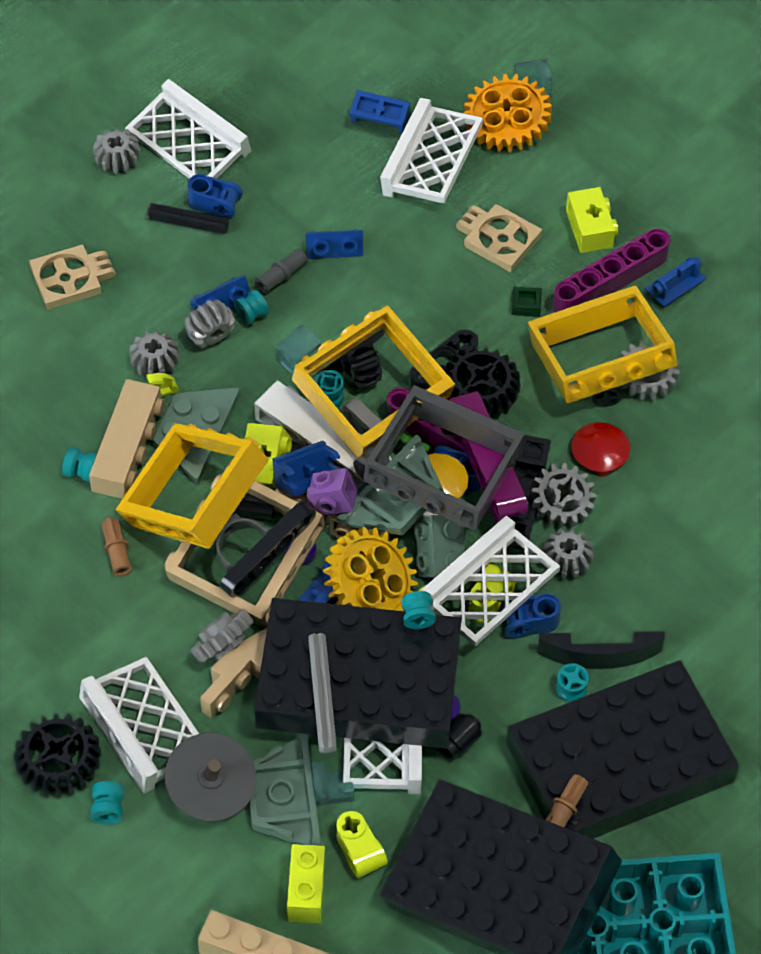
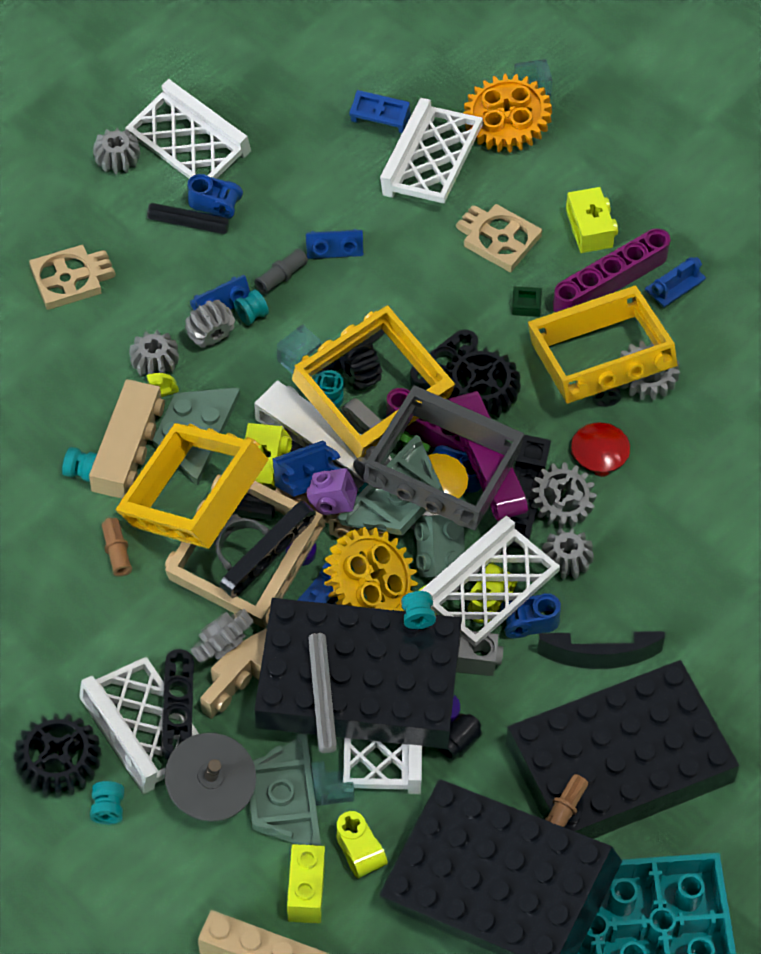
(173, 704): none -> black beam
(471, 663): none -> light grey brick
(572, 675): teal wheel -> none

